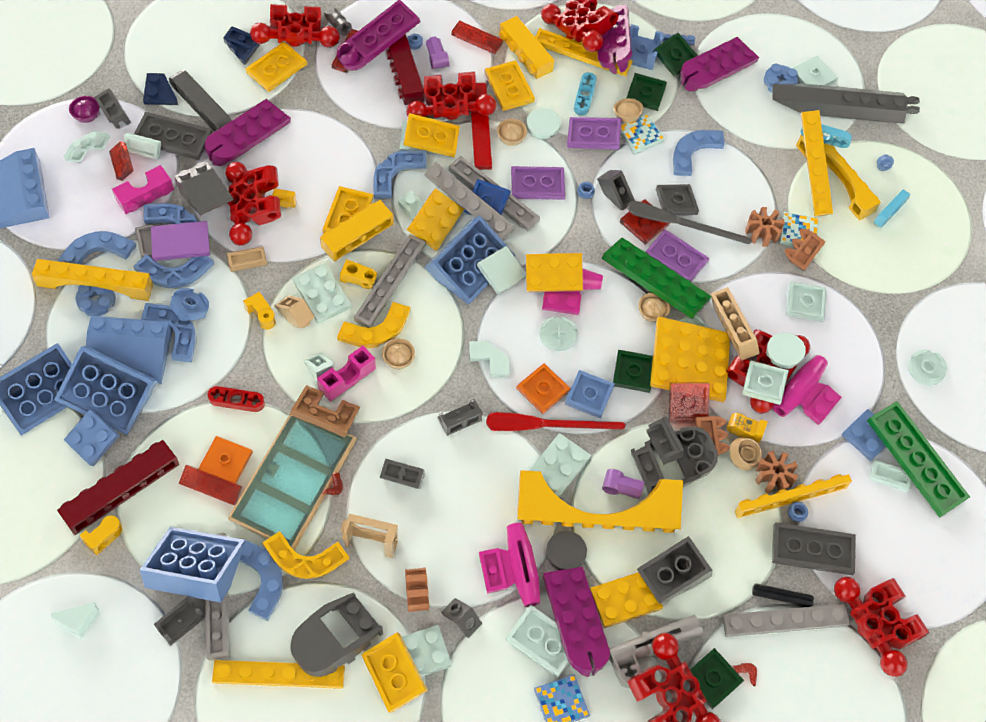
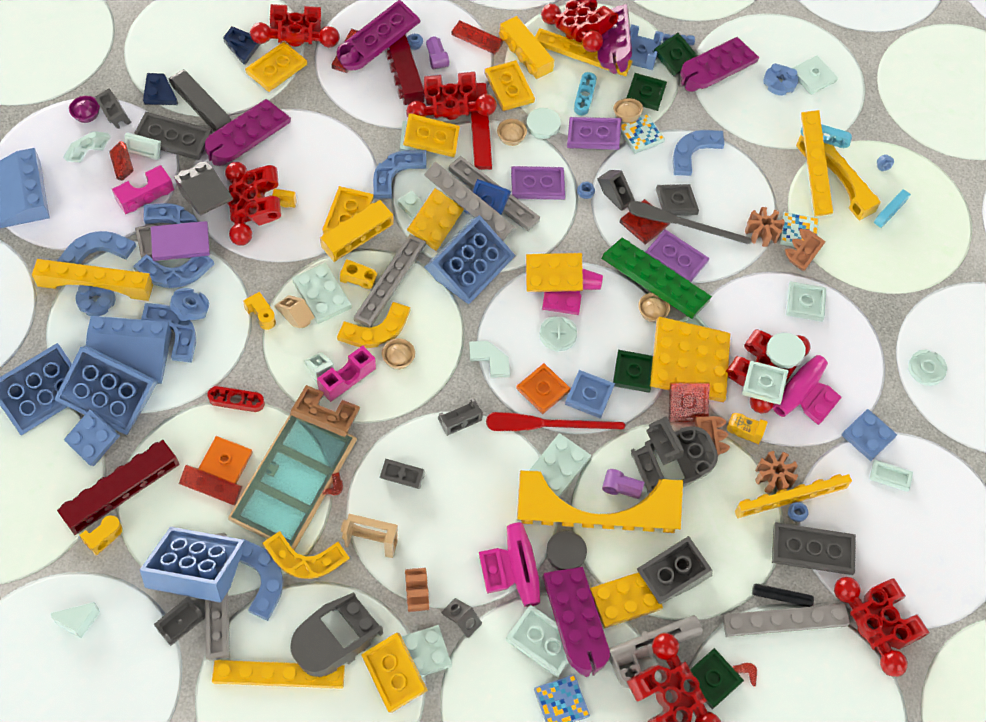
(246, 259): tan tile -> none
(339, 22): dark grey piece -> none
(502, 270): light aqua tile -> none
(735, 323): tan brick -> none
(745, 453): tan hat -> none
(846, 102): dark grey hinge -> none
(918, 459): green plate -> none

